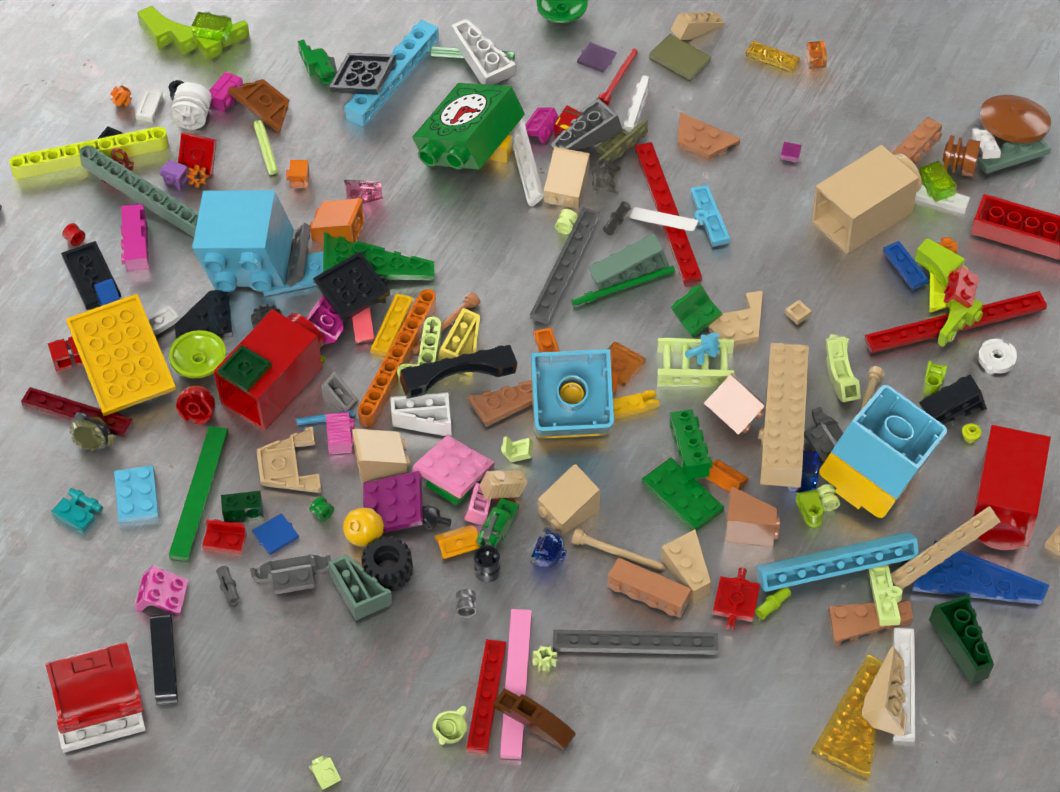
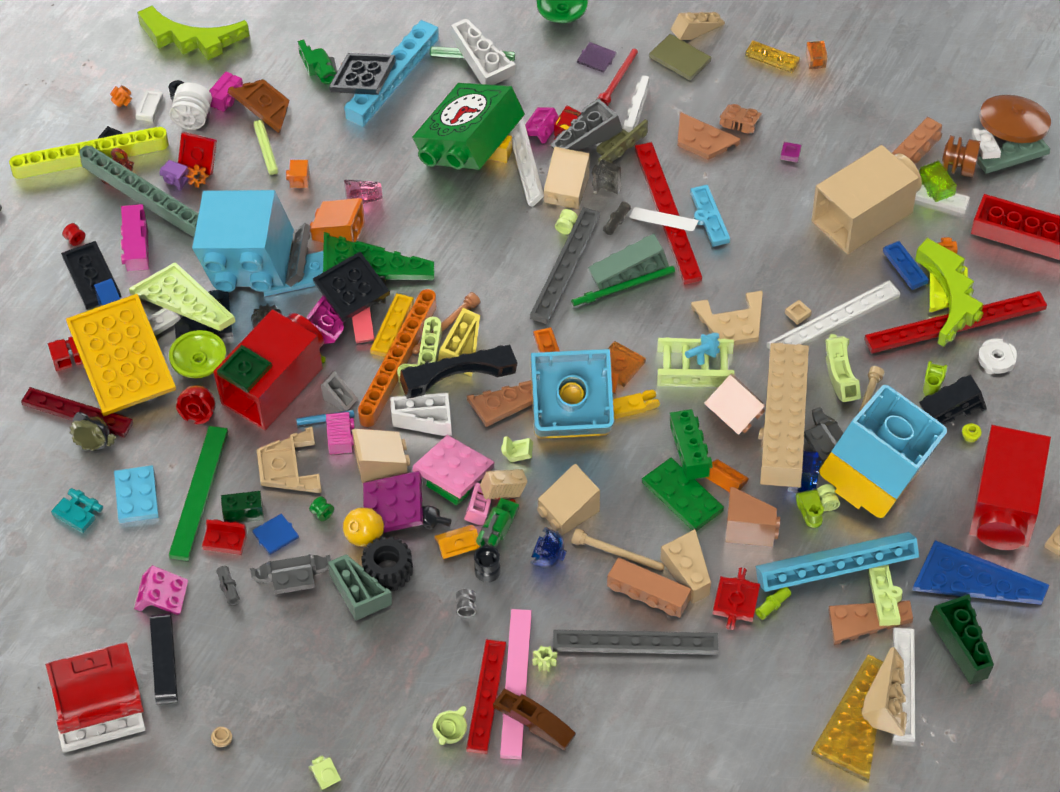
(180, 293): none -> yellowish green wing
(212, 26): clear neon green brick -> none
(221, 737): none -> tan plate
(696, 310): green bracket -> none
(745, 117): none -> nougat hinge
(840, 315): none -> white tile
(945, 548): tan plate -> none
(961, 286): red bracket -> none

